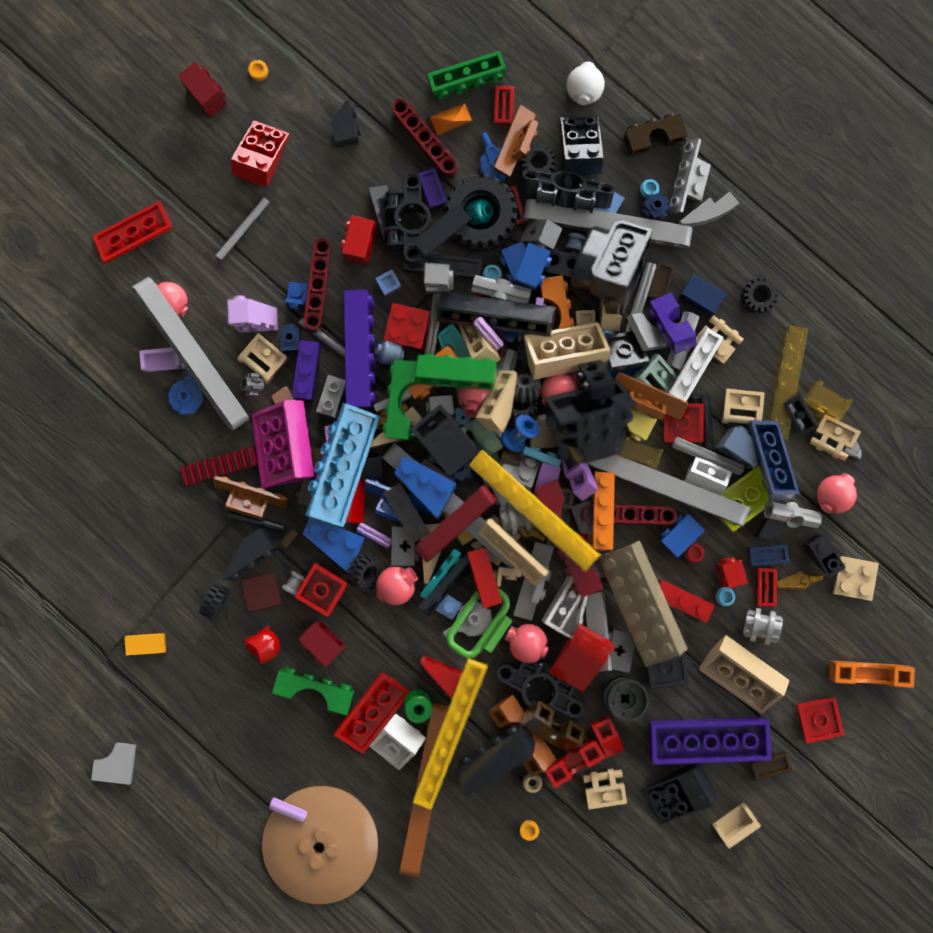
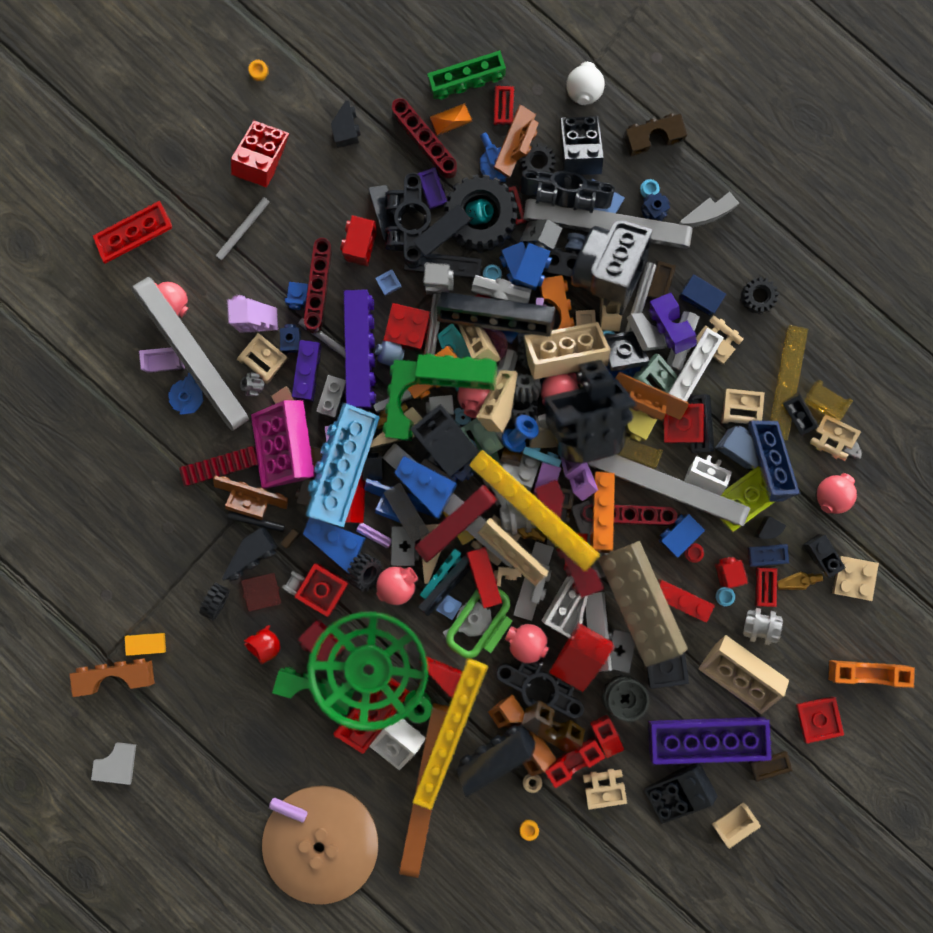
(134, 674): none -> dark orange arch
(203, 88): dark red brick -> none
(365, 682): none -> green dish
(488, 333): lavender axle -> none
(690, 178): light grey bracket -> none
(708, 455): light grey axle -> none
(792, 514): light grey piece -> none

